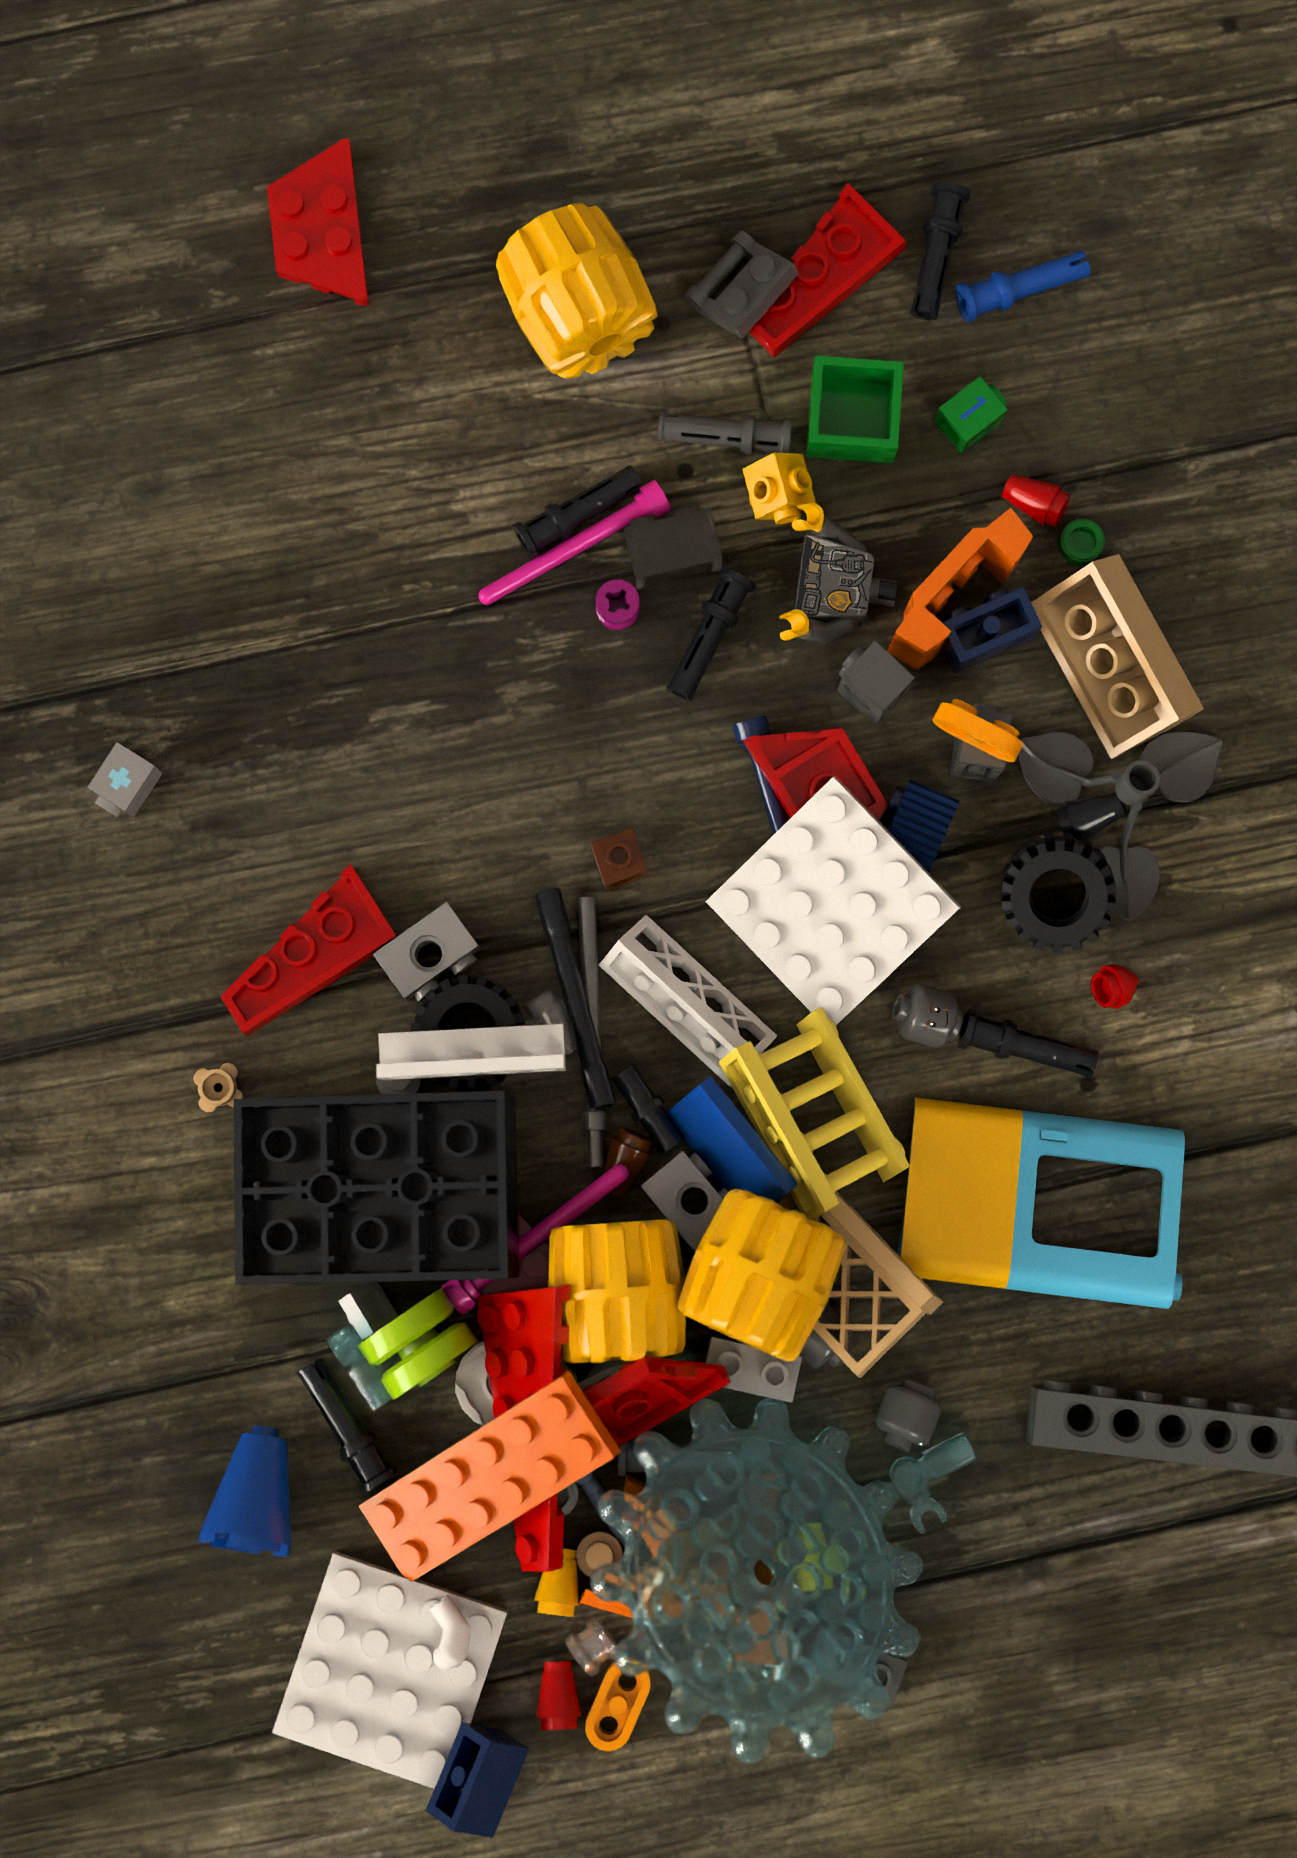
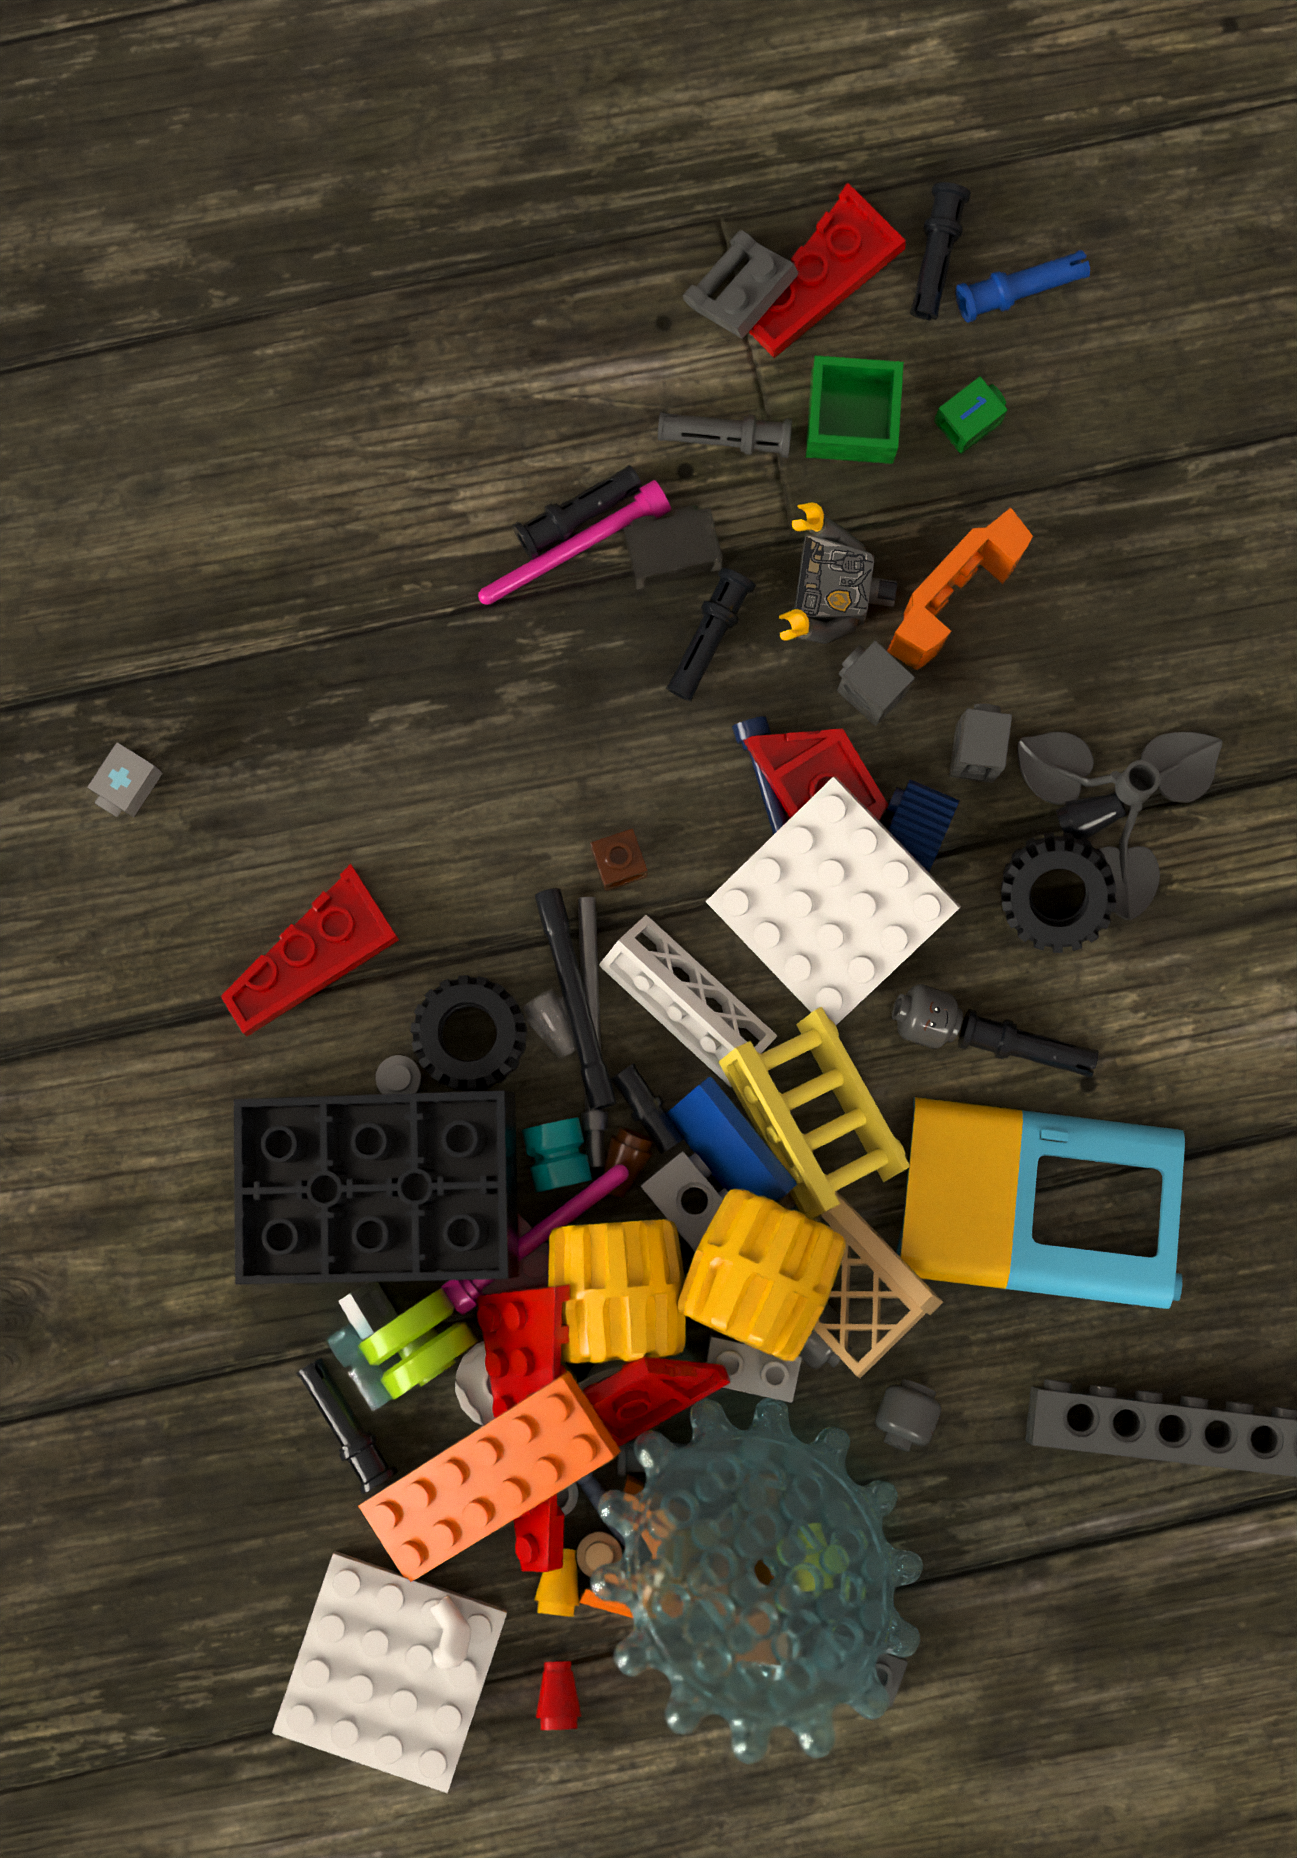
(208, 1079): tan plate -> none
(253, 1498): blue cone -> none
(319, 225): red wing -> none
(400, 955): light grey brick -> none
(471, 1052): white fence -> none
(477, 1780): dark blue brick -> none
(557, 1154): none -> teal wheel
(575, 289): yellow wheel -> none
(592, 1646): clear wheel -> none
(614, 612): magenta wheel -> none
(617, 1702): light orange plate -> none
(778, 487): yellow brick -> none
(912, 1475): clear light blue bar -> none
(990, 628): dark blue brick -> none
(995, 739): light orange plate -> none
(1037, 499): red cone -> none
(1081, 542): green tile -> none
(1113, 986): red plate -> none
(1115, 656): tan slope -> none

